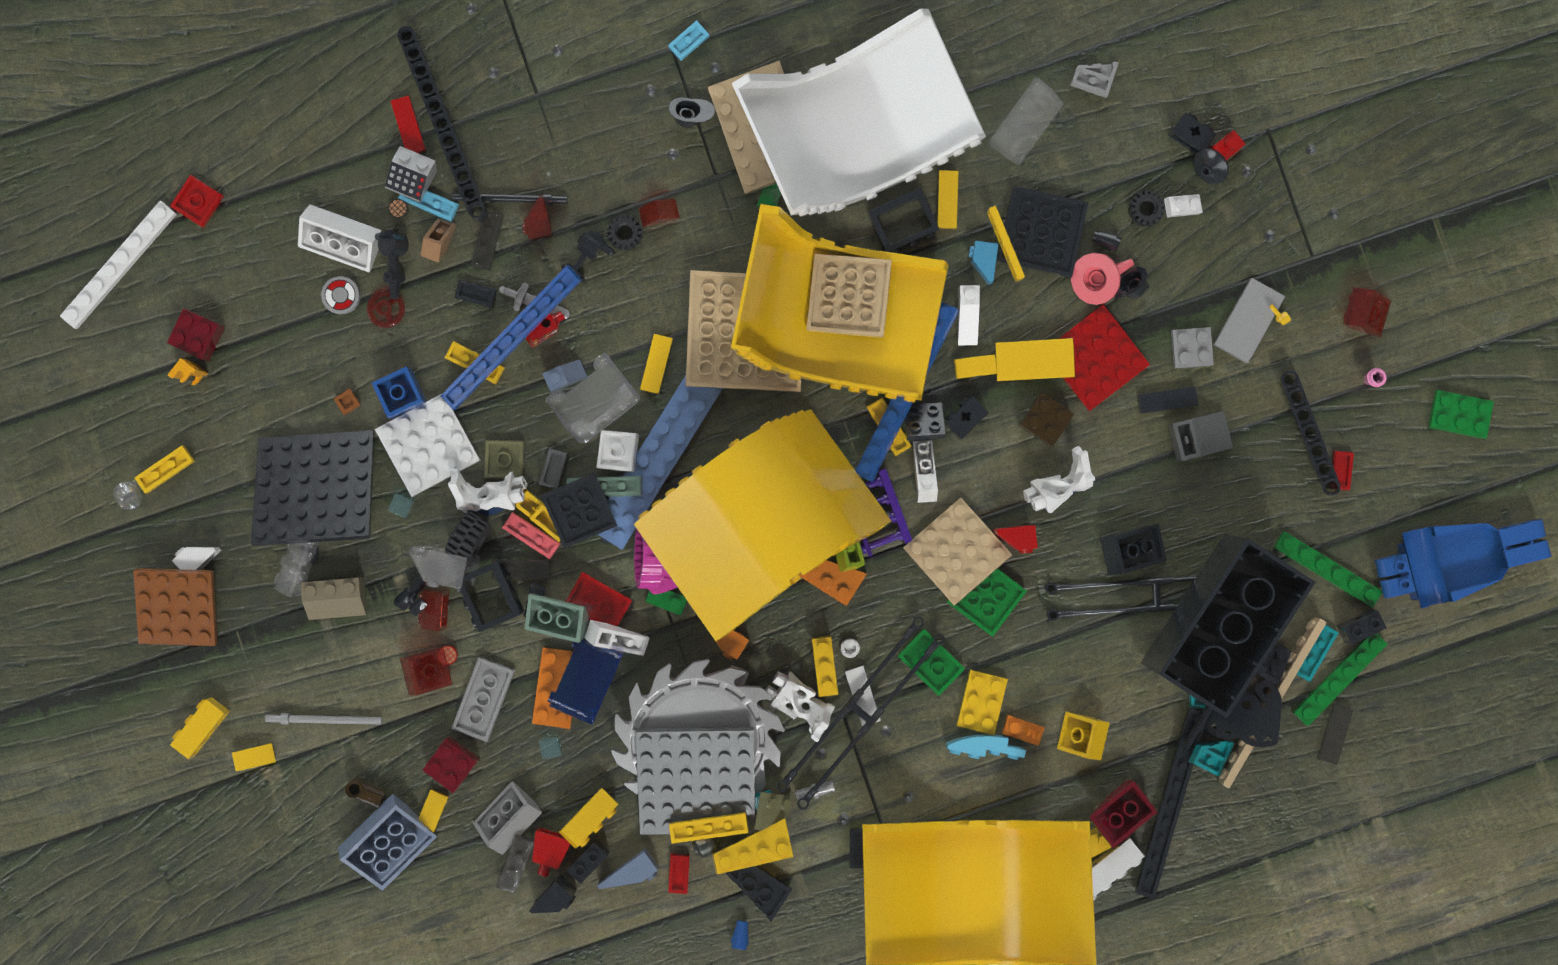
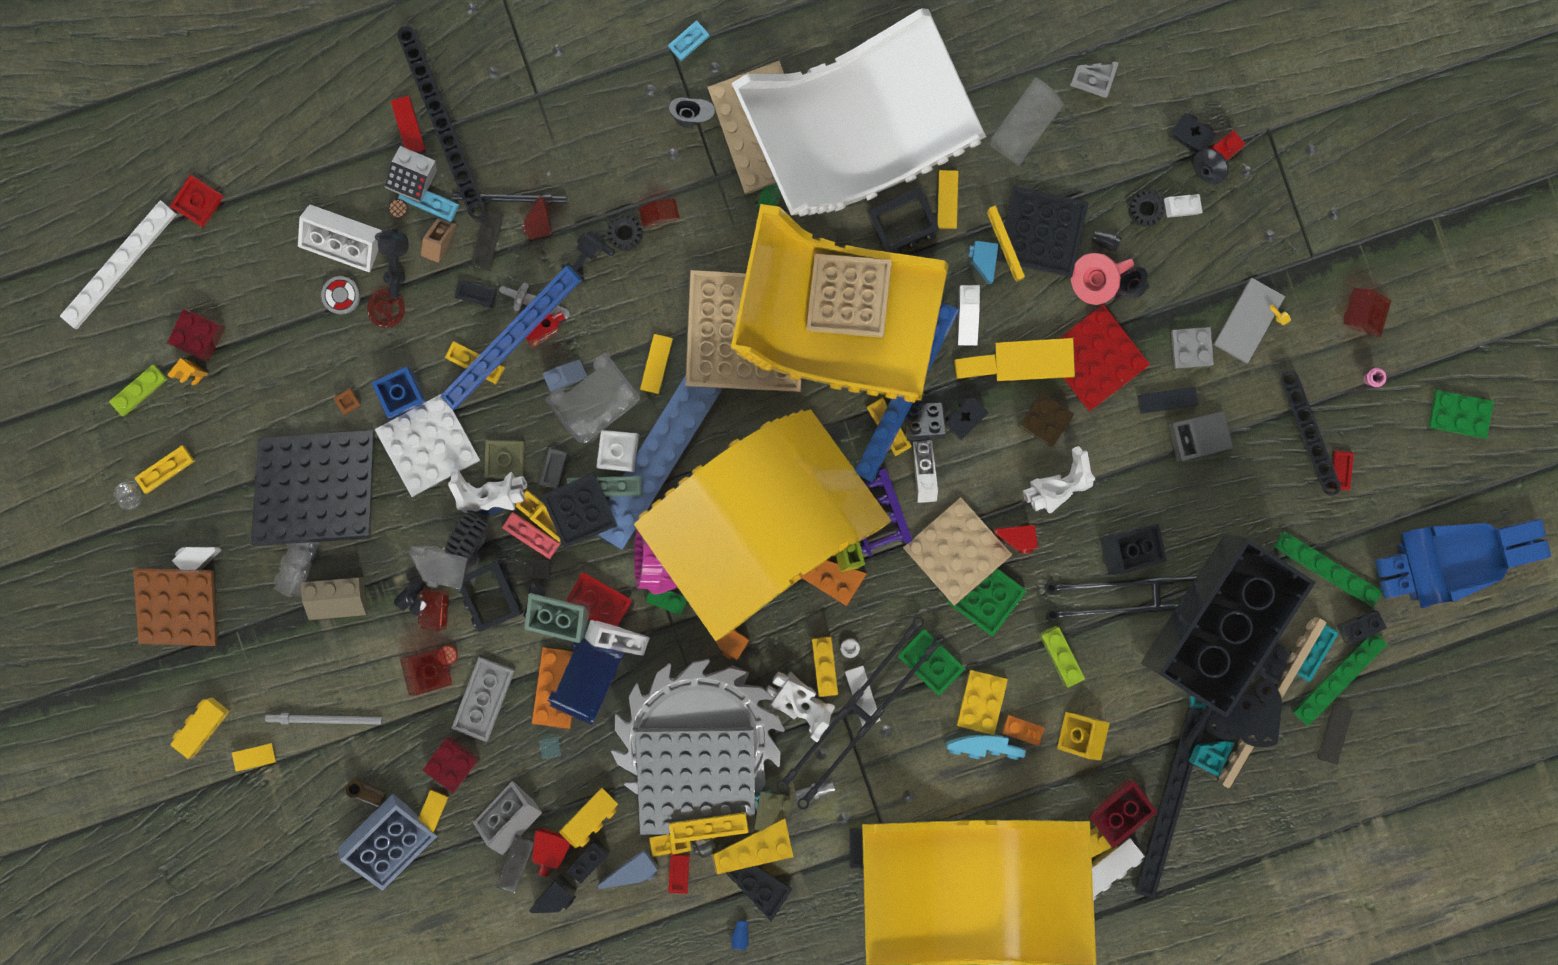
(138, 390): none -> lime plate
(400, 505): clear light blue tile -> none
(662, 845): none -> yellow slope
(1061, 656): none -> lime brick

